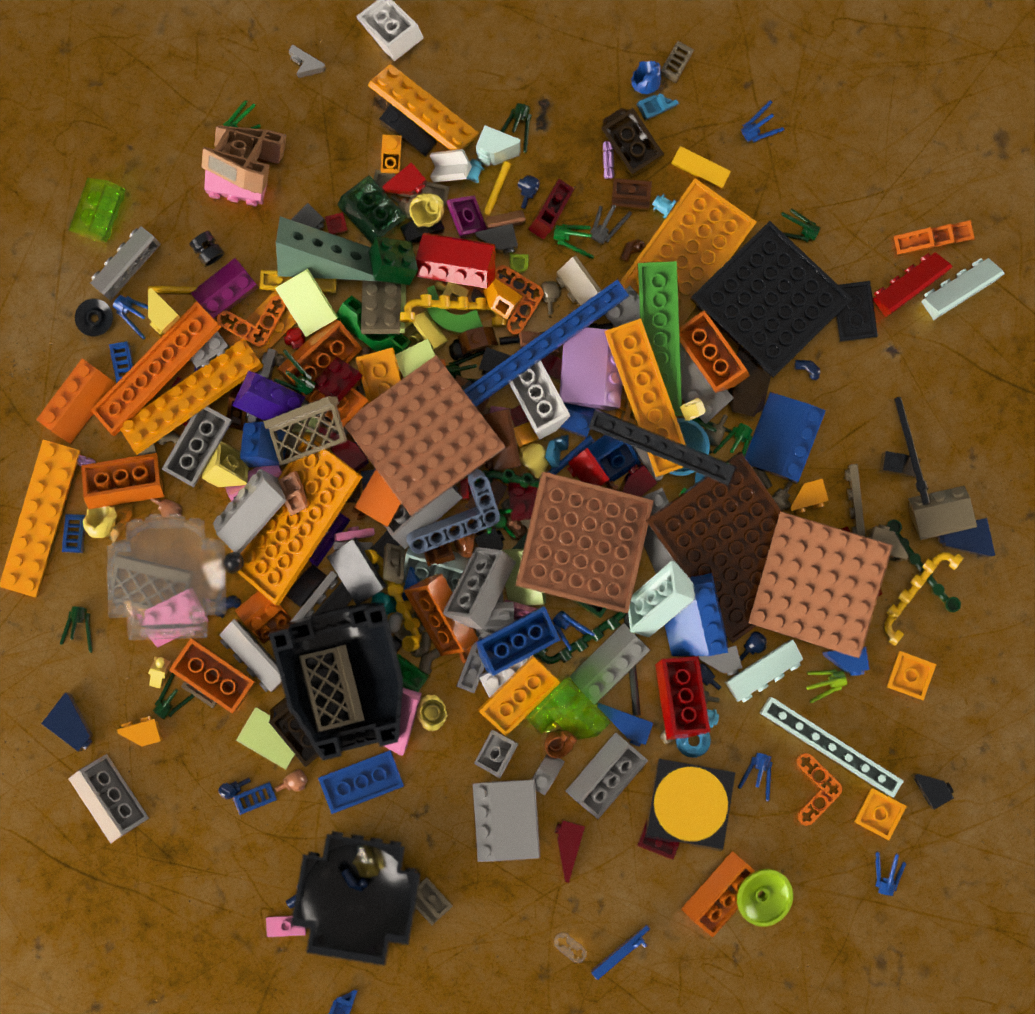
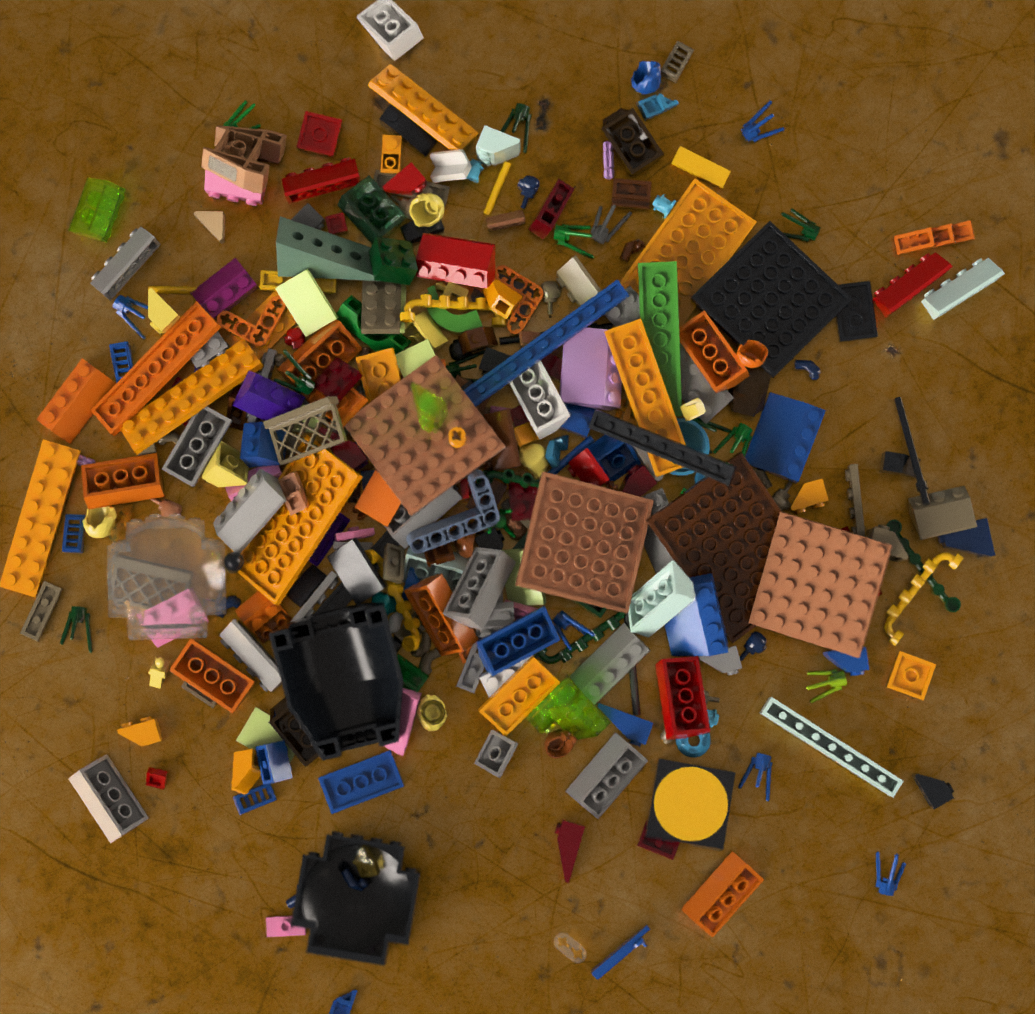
(41, 611): none -> dark tan plate
(69, 724): dark blue slope -> none
(87, 310): black dish -> none
(156, 778): none -> red plate
(163, 708): dark green plant -> none
(211, 253): black wheel -> none
(214, 222): none -> tan slope
(228, 791): dark blue piece -> none
(245, 770): none -> light orange slope
(274, 762): none -> blue brick
(294, 781): nougat piece -> none
(310, 64): light grey slope -> none
(319, 134): none -> red plate
(321, 180): none -> red slope
(347, 684): dark tan fence -> none
(429, 408): none -> clear neon green slope
(431, 902): dark tan plate -> none
(457, 443): none -> light orange bush
(466, 216): magenta slope -> none
(502, 237): dark grey slope -> none
(506, 820): light grey slope -> none
(519, 262): lime tile -> none
(547, 773): light grey slope -> none
(708, 676): dark blue piece -> none
(716, 437): dark tan piece -> none
(752, 354): none -> orange hair
(764, 670): light aqua slope -> none
(773, 902): lime dish -> none
(823, 792): orange beam -> none
(880, 814): light orange plate -> none

